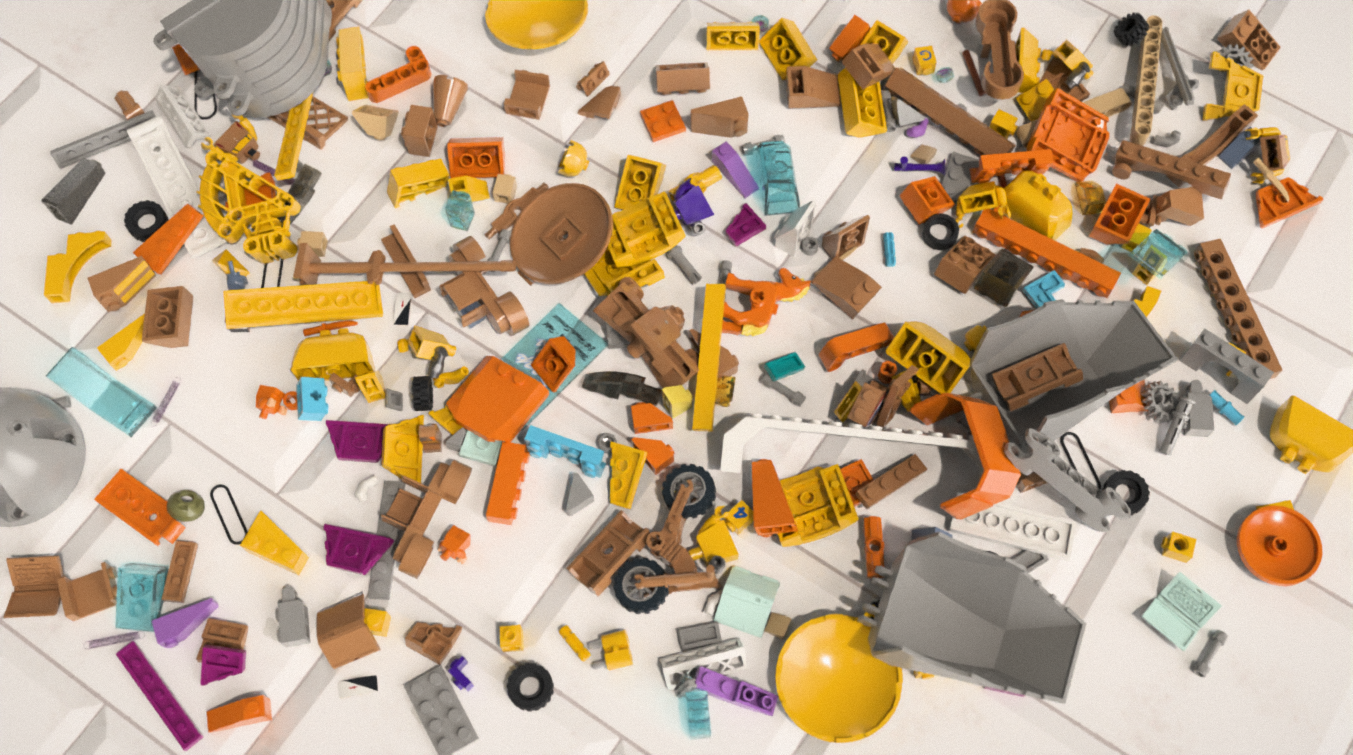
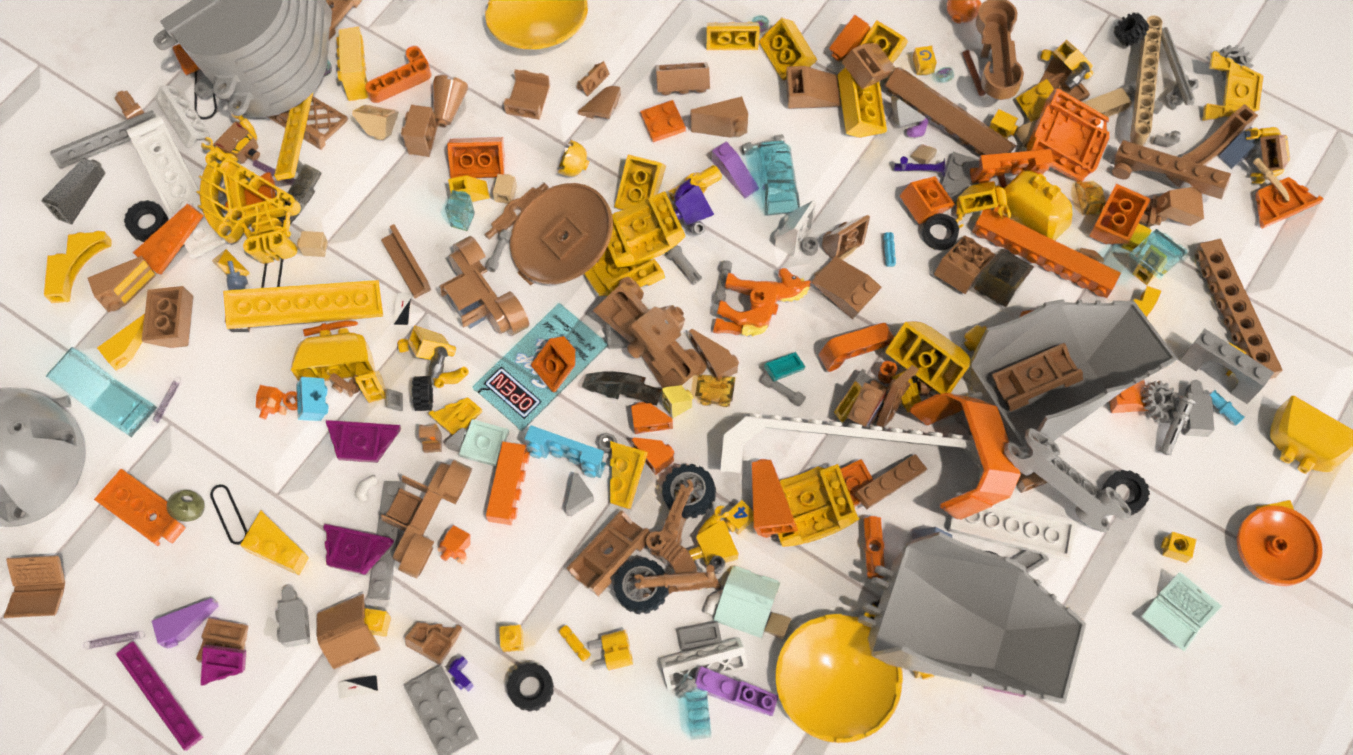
(88, 593): medium nougat panel -> none
(139, 595): clear light blue slope -> none
(179, 572): medium nougat plate -> none
(239, 713): orange slope -> none
(309, 266): medium nougat piece -> none
(403, 448): yellow wing -> none
(416, 179): yellow wedge -> none
(496, 400): orange wedge -> none
(709, 358): yellow tile -> none
(745, 226): magenta wing -> none
(890, 122): light grey bar -> none
(1027, 56): yellow slope -> none
(1043, 288): medium azure plate -> none
(1084, 452): black piece -> none
(1202, 667): light grey bar -> none
(1248, 32): medium nougat slope -> none

